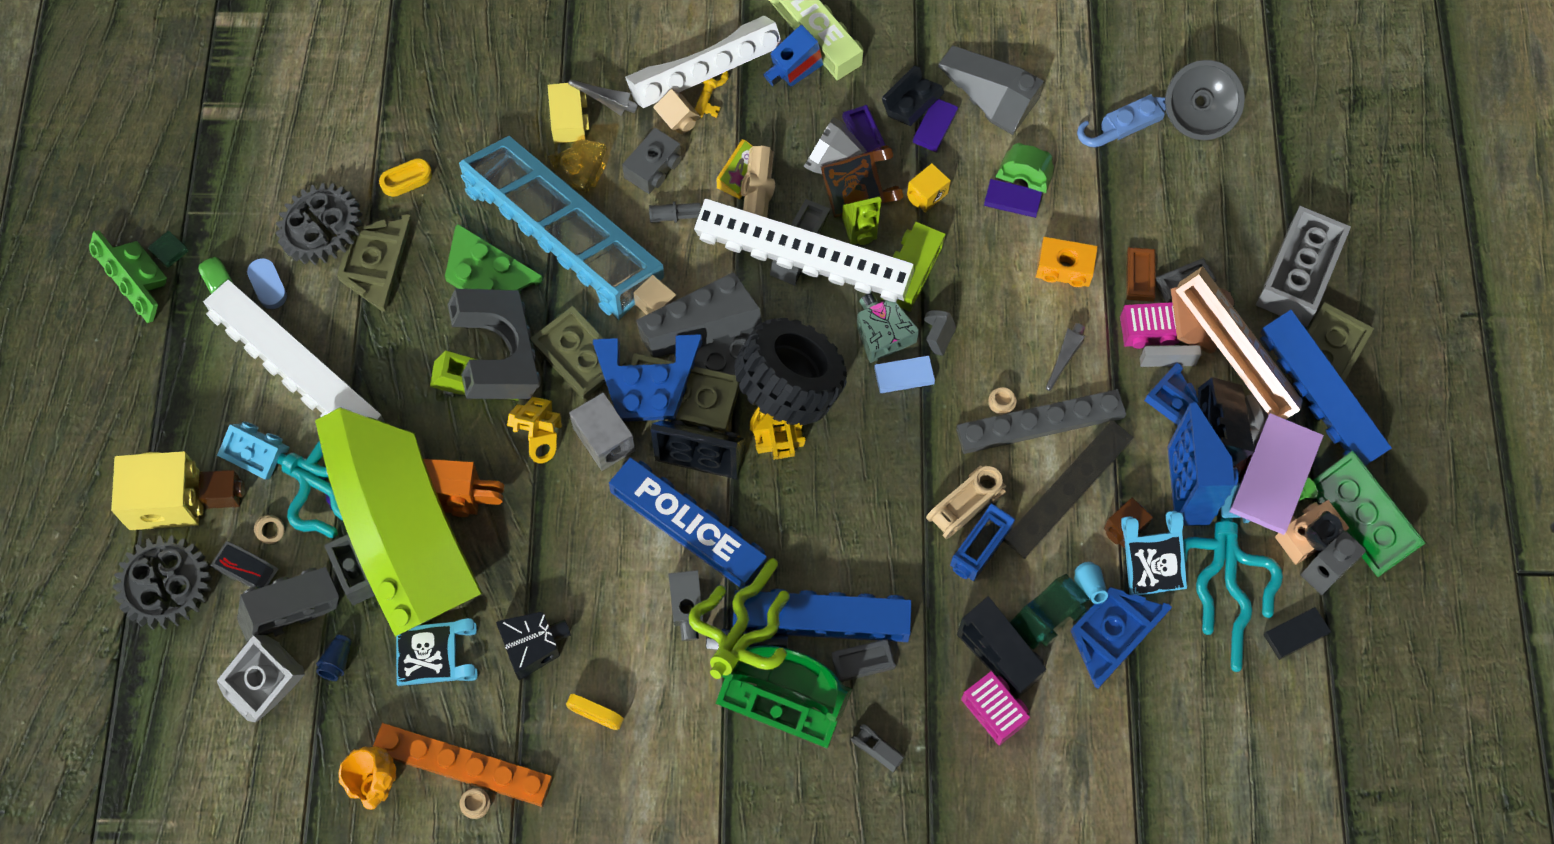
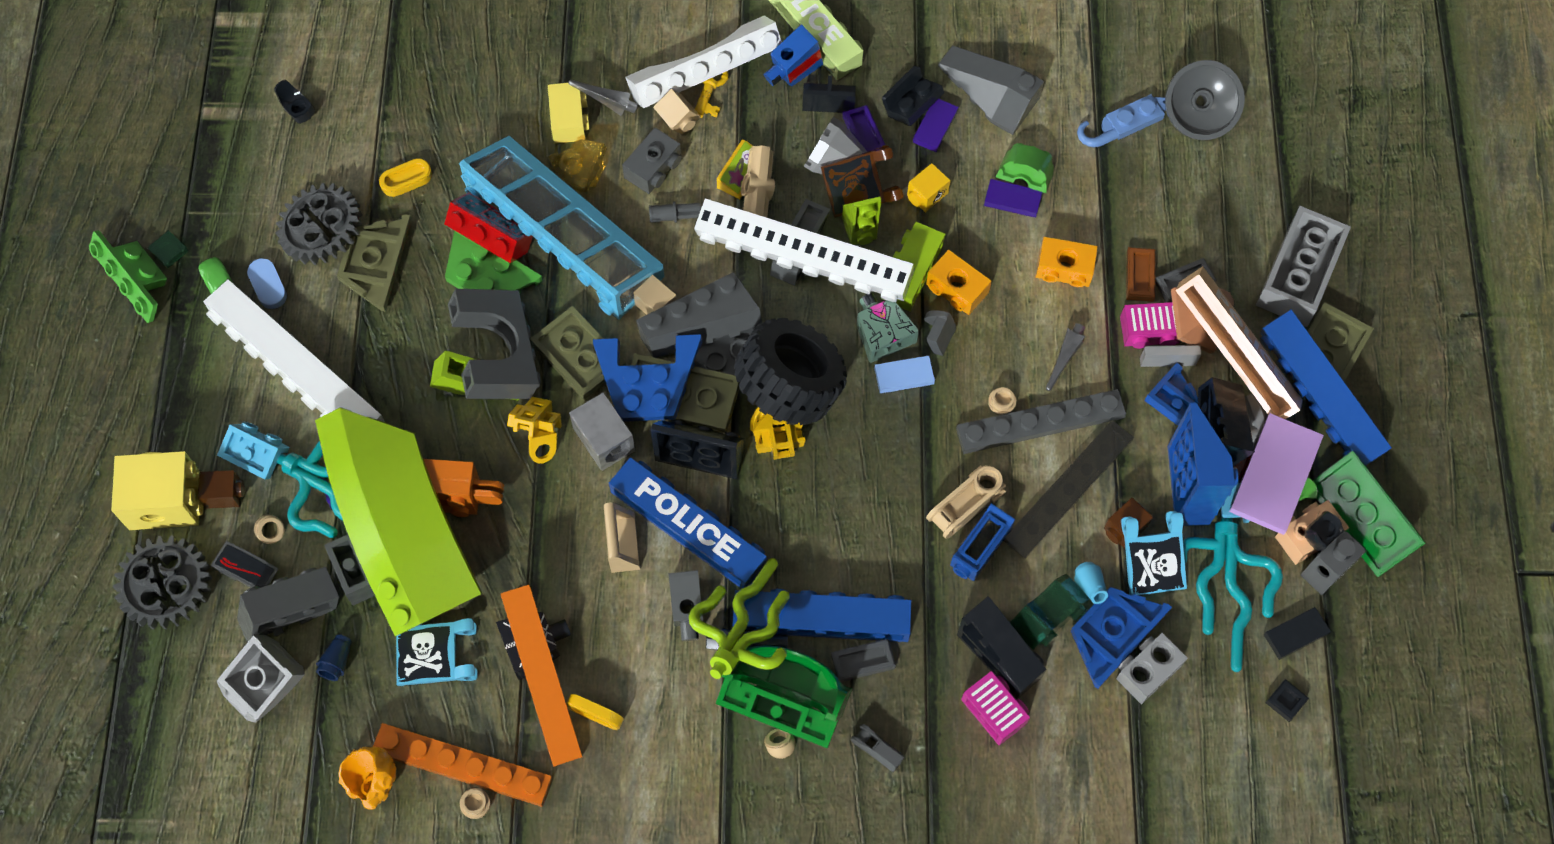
(294, 102): none -> black hair
(487, 227): none -> red brick
(541, 675): none -> orange tile
(621, 538): none -> tan tile
(782, 749): none -> tan piece
(828, 97): none -> black panel
(953, 269): none -> light orange brick
(1155, 672): none -> light grey brick
(1287, 700): none -> black tile

